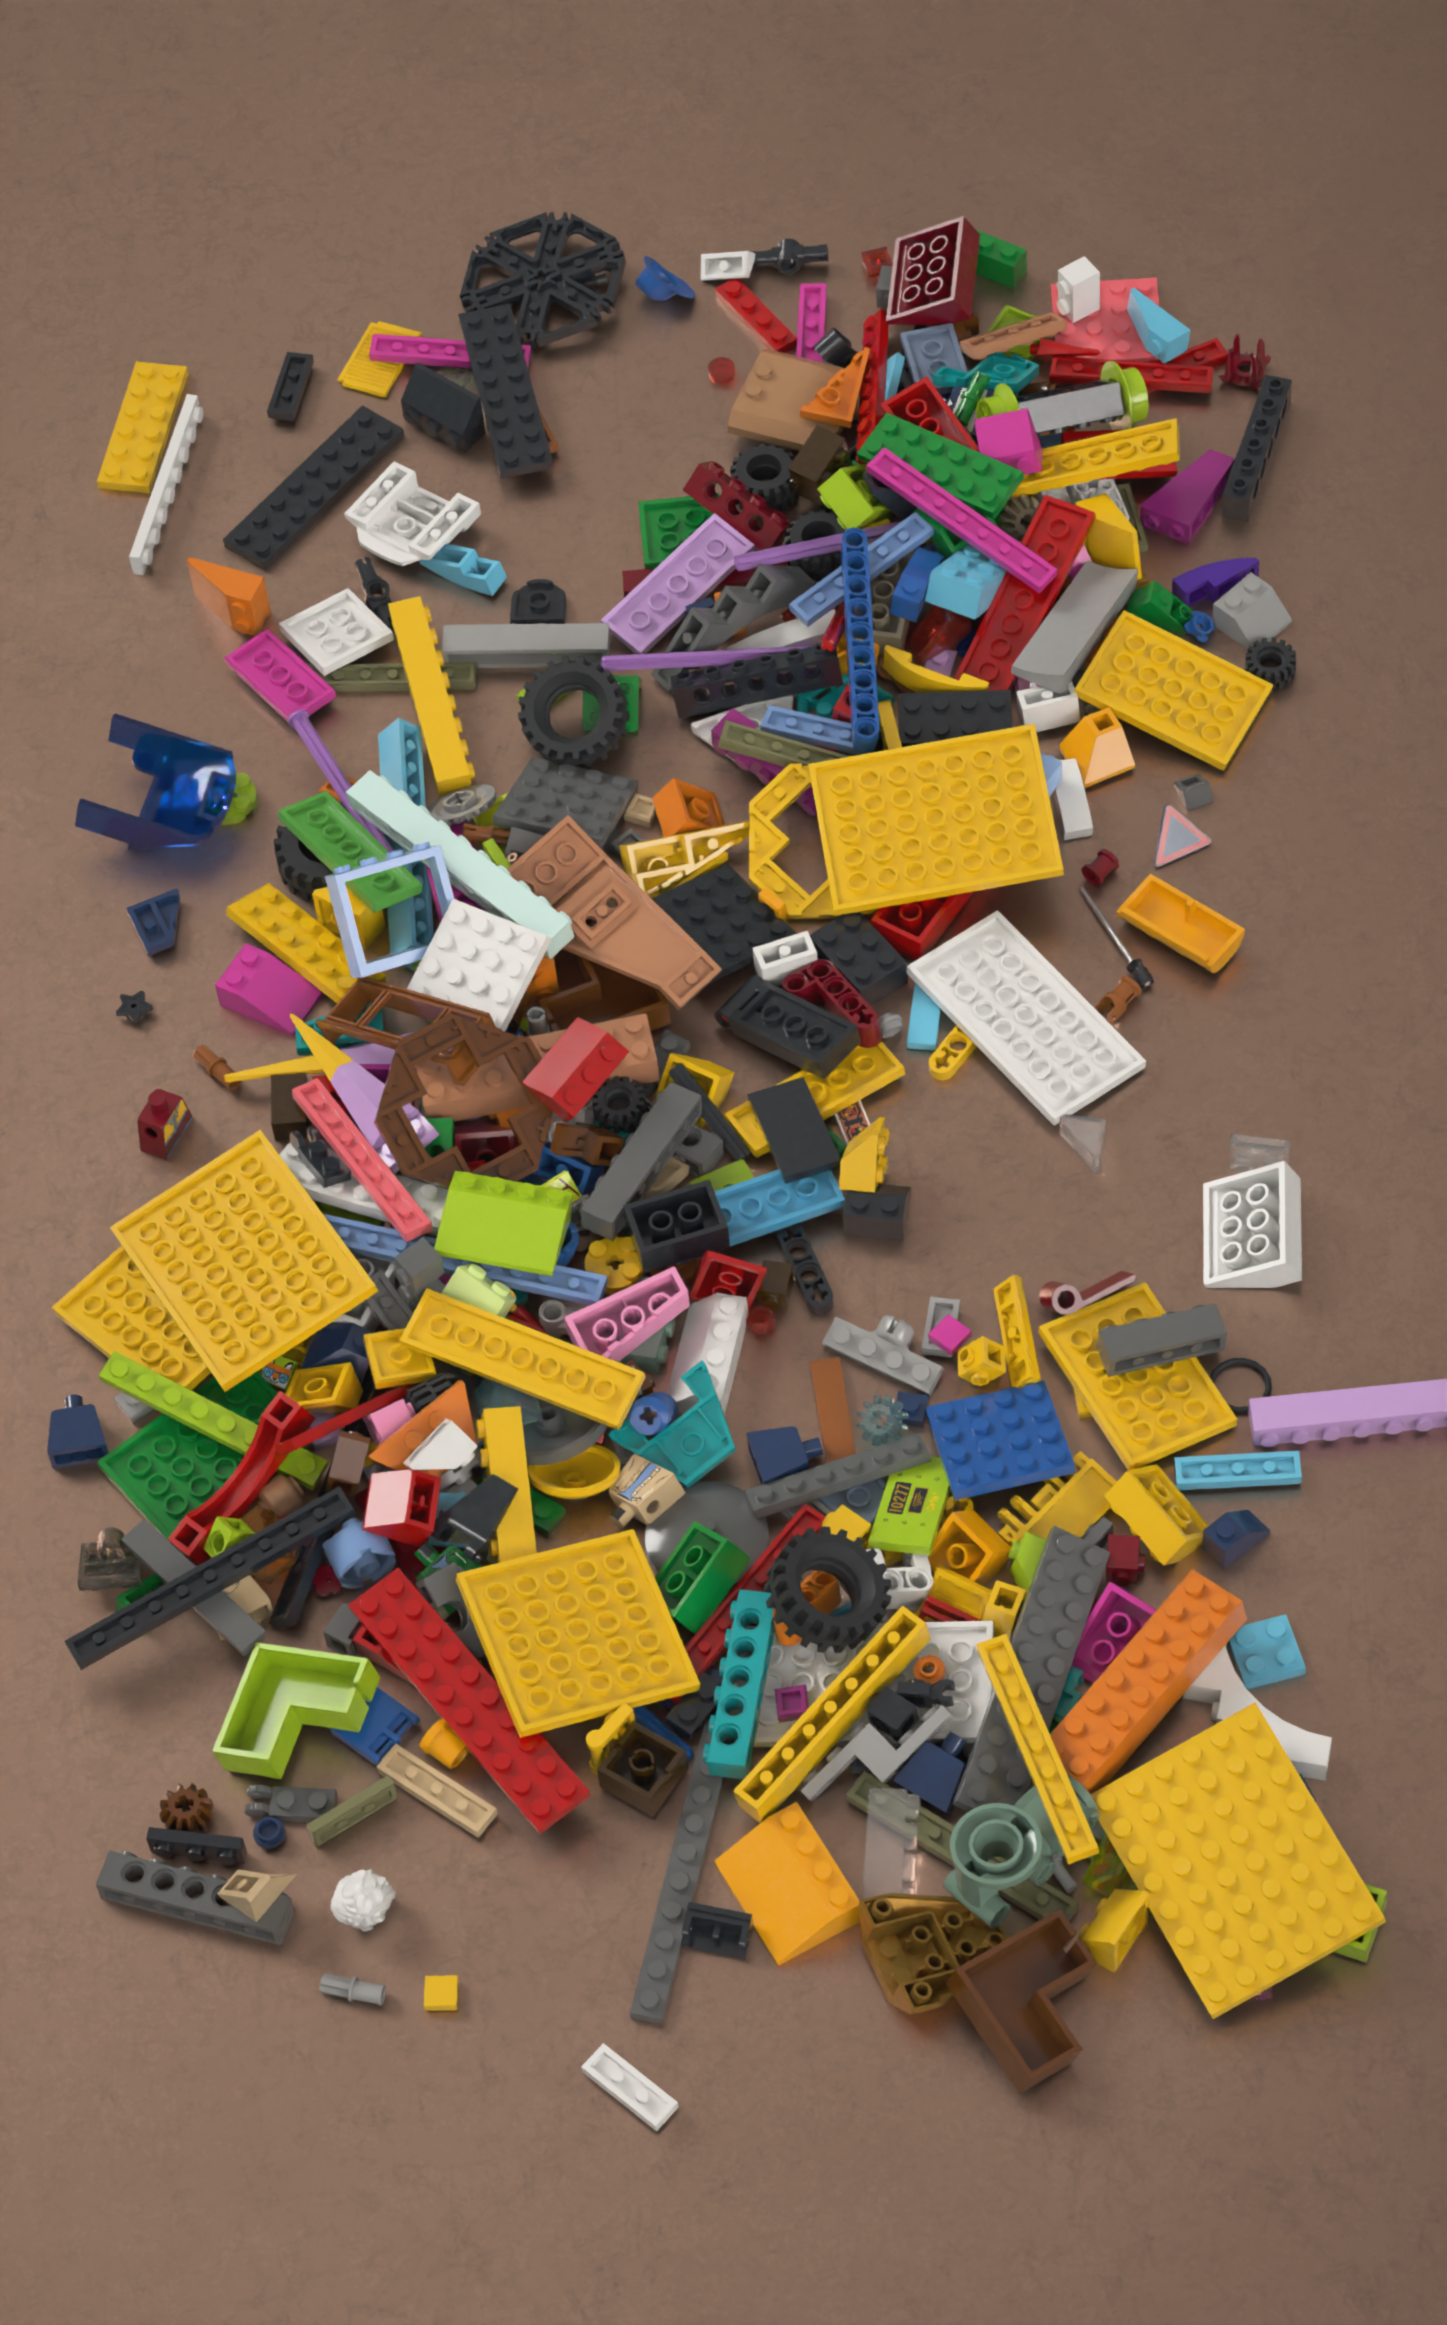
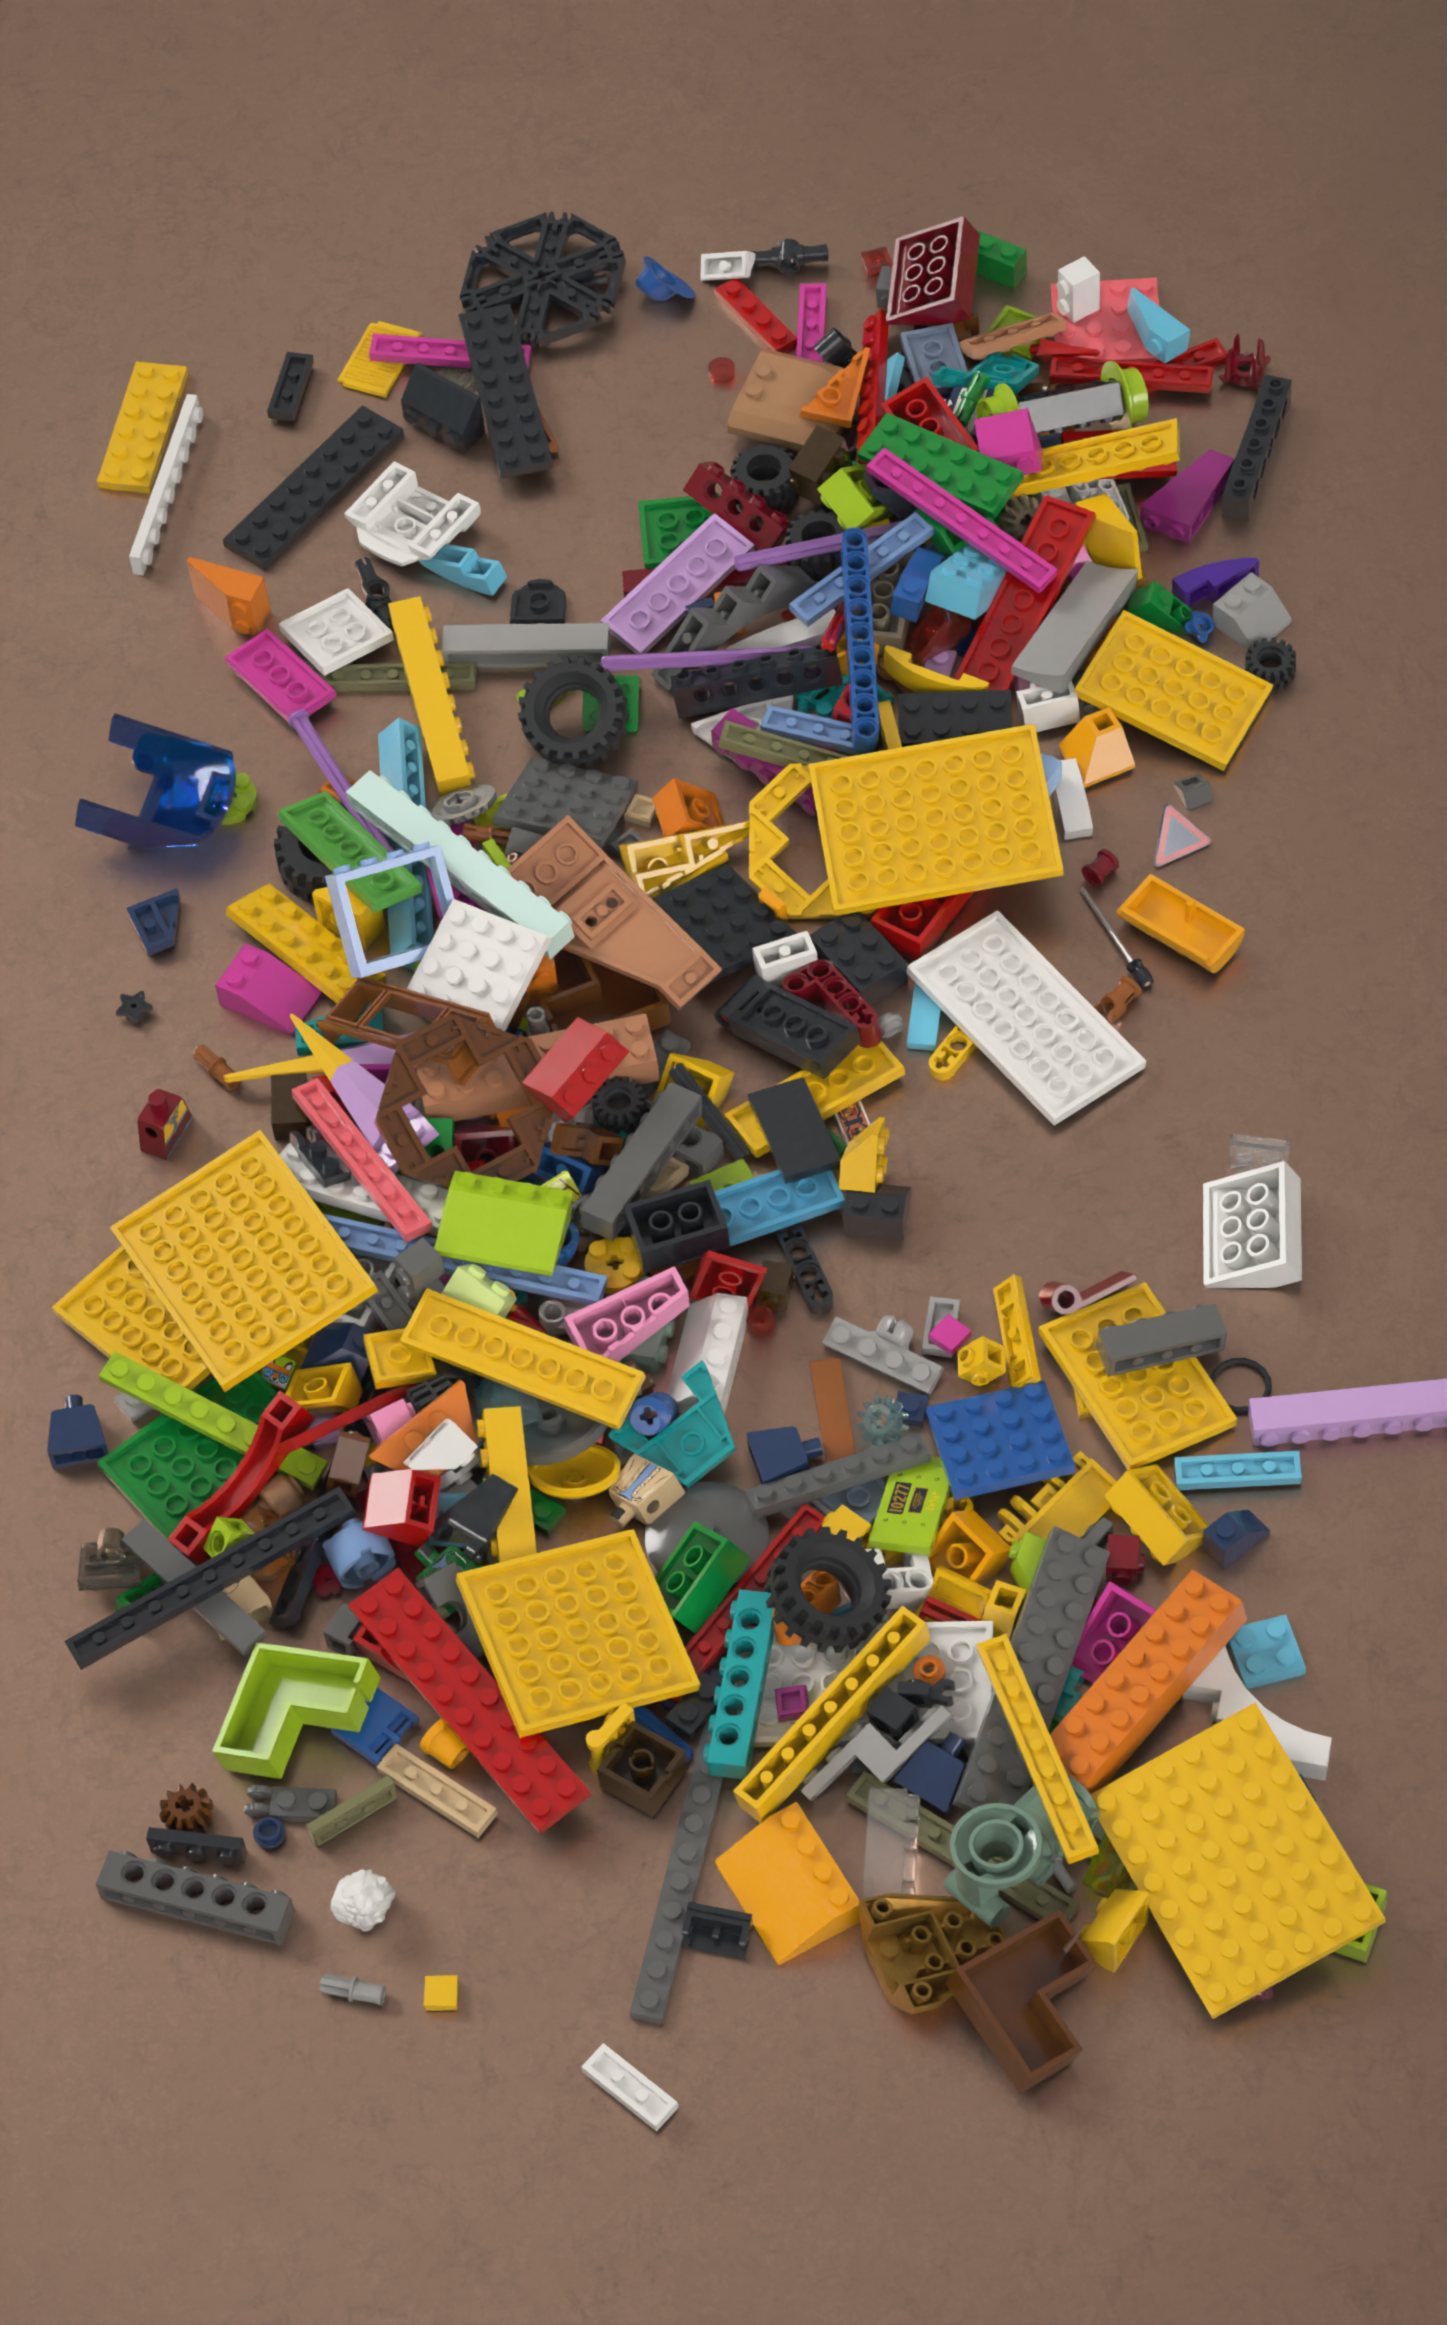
(254, 1891): tan slope -> none
(1086, 1137): clear slope -> none

